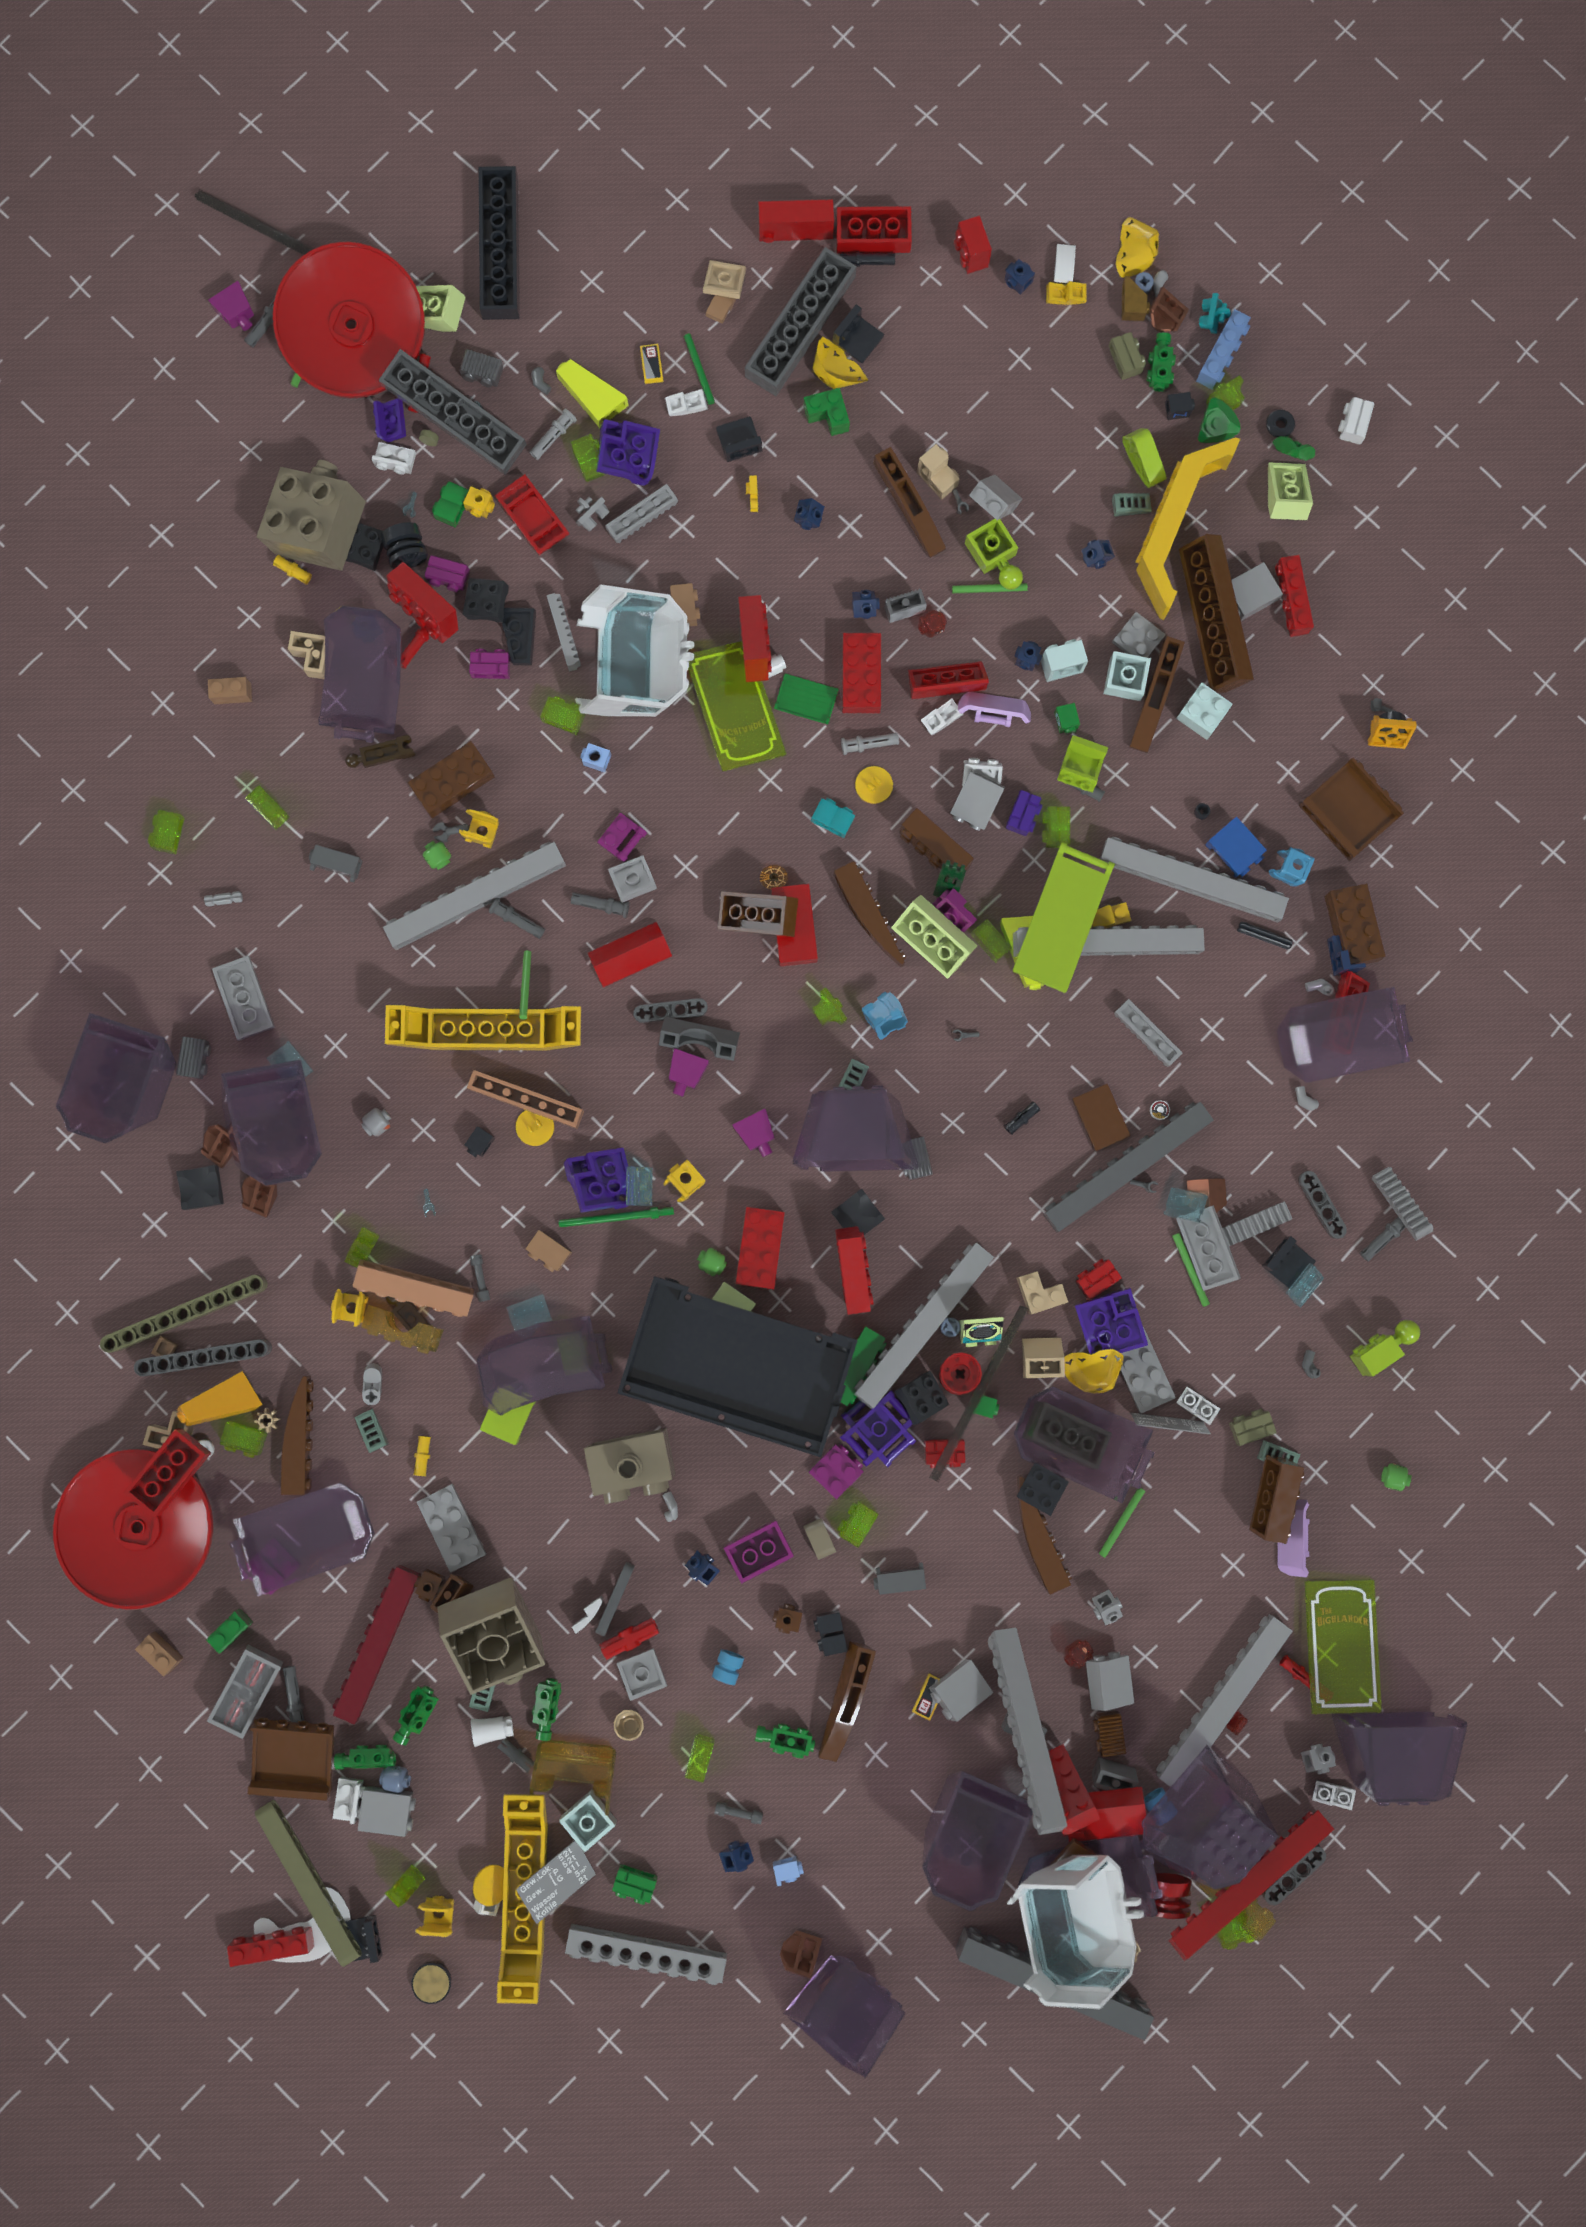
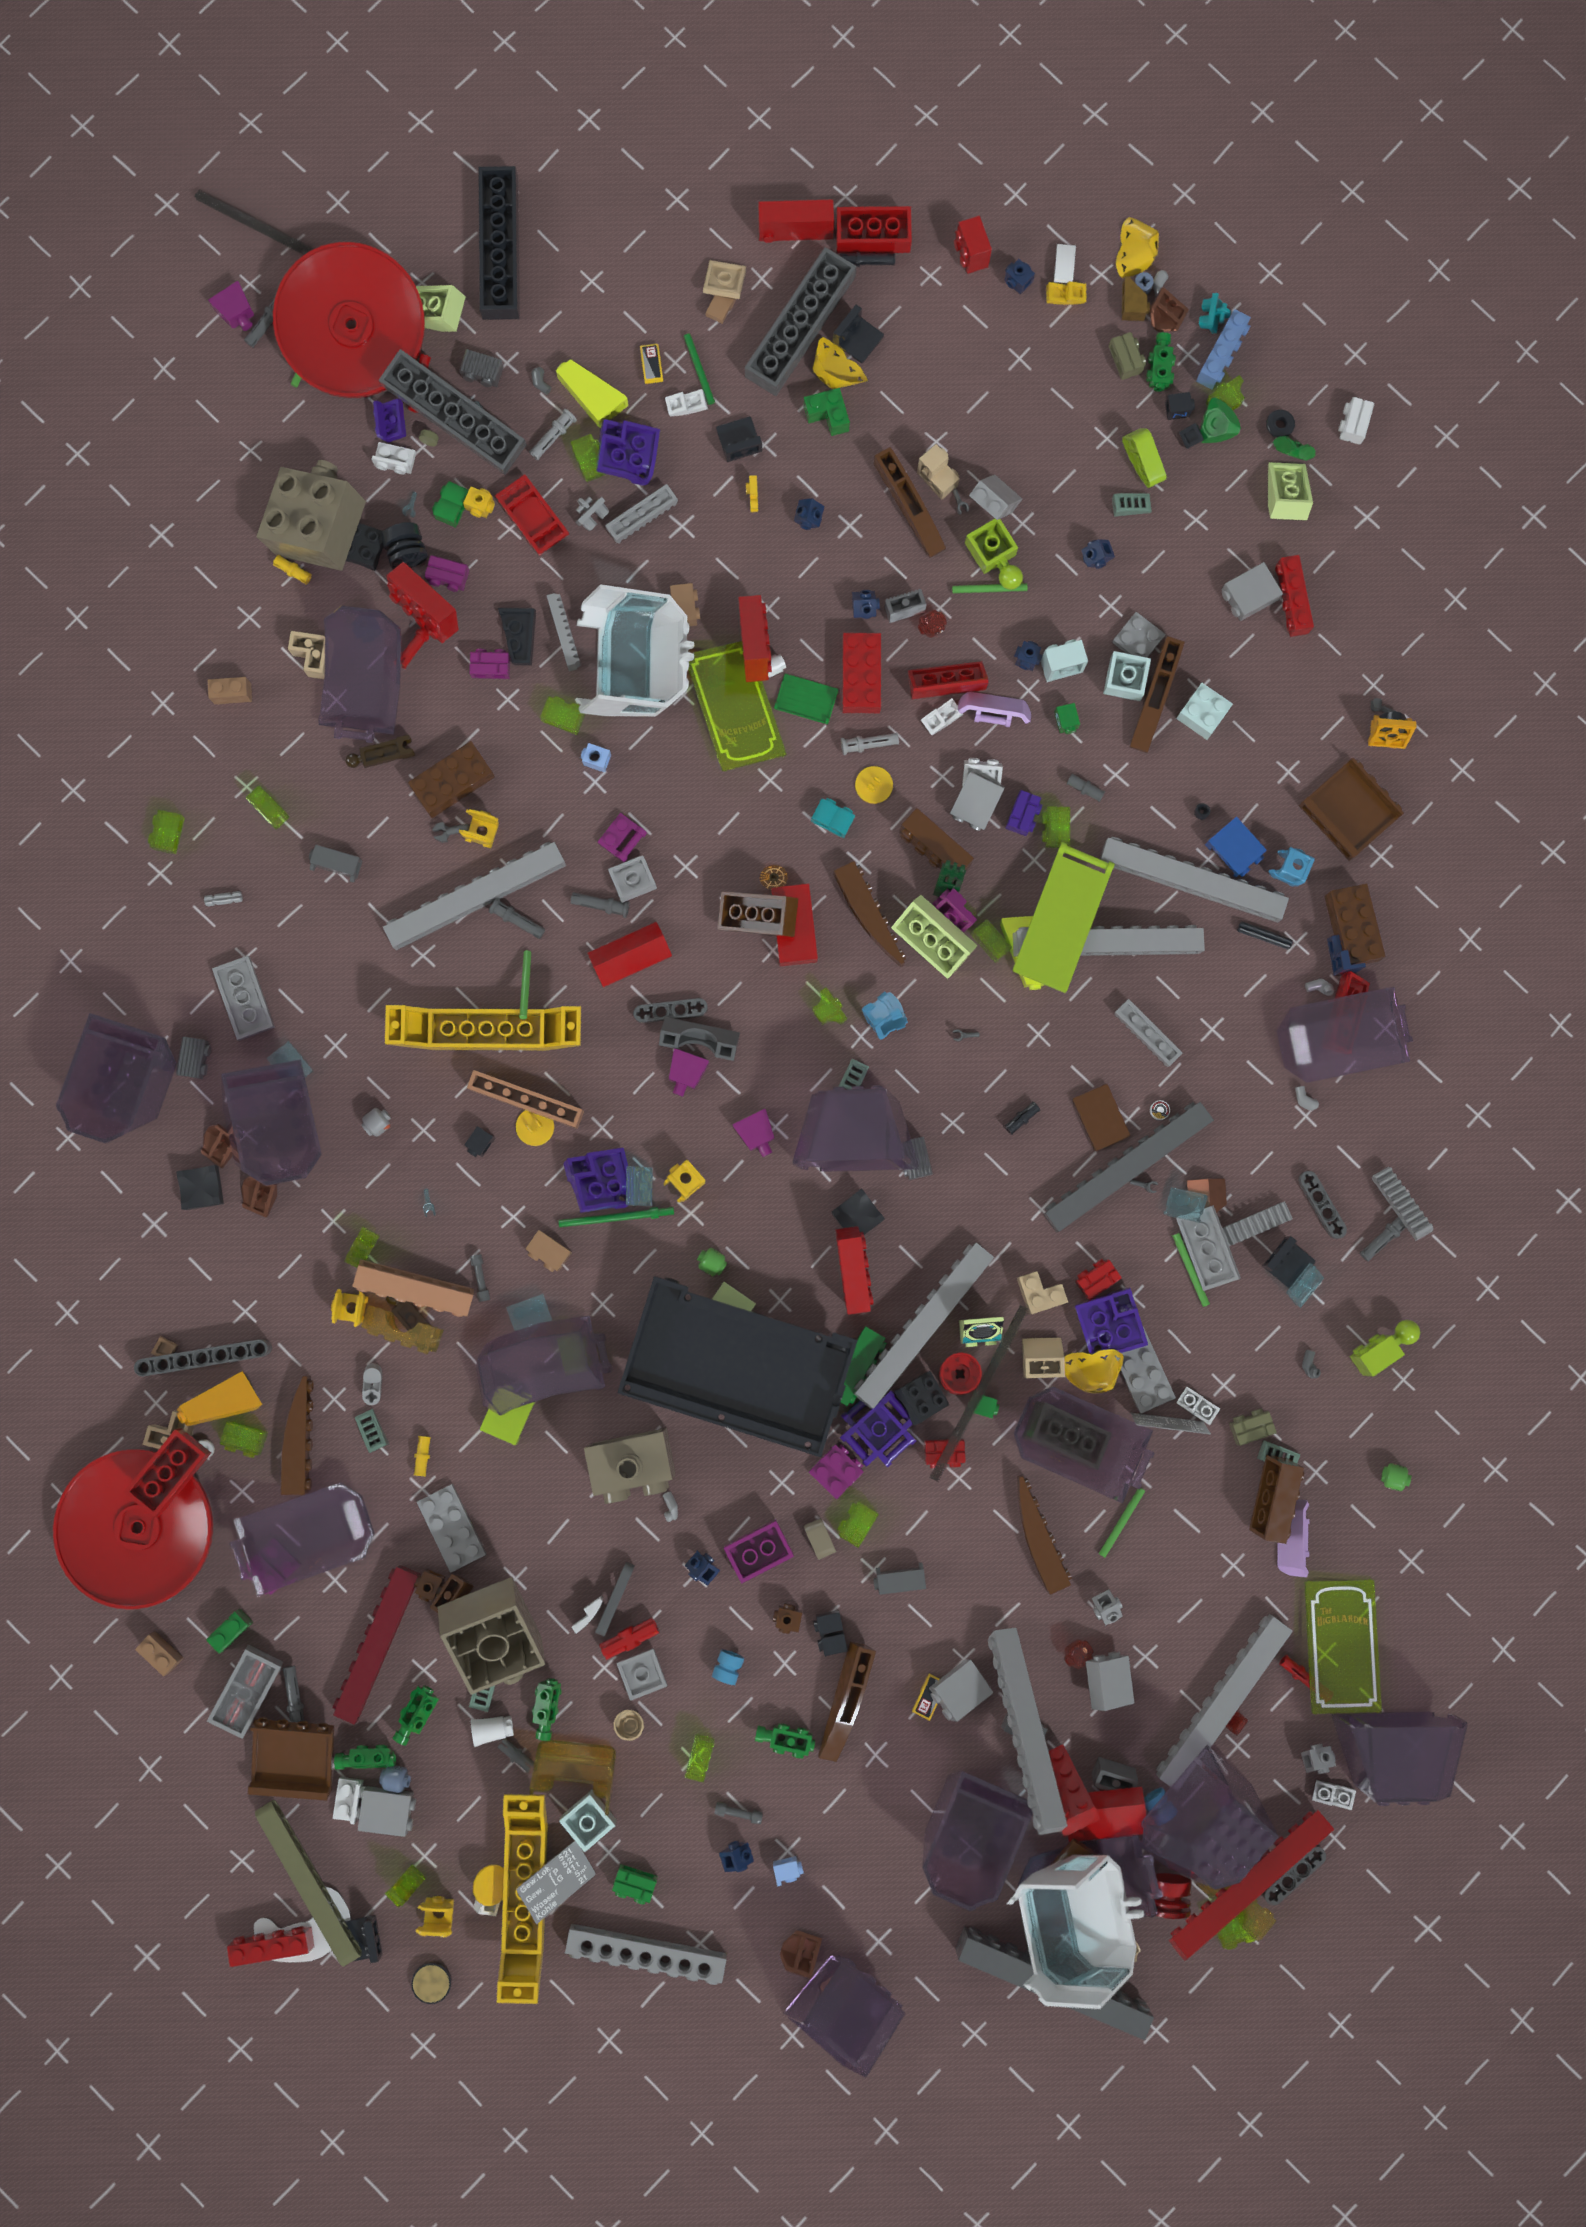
(174, 1314): olive beam -> none
(262, 1424): tan gear -> none
(436, 855): bright green head -> none
(485, 600): black brick -> none
(760, 1248): red brick -> none
(950, 1327): sand blue wheel -> none
(1042, 1489): black bracket -> none
(1082, 763): lime panel -> none
(1110, 1733): reddish brown brick -> none
(1112, 916): yellow slope -> none
(1169, 517): yellow slope -> none
(1191, 436): none -> black plate
(1216, 613): reddish brown brick -> none

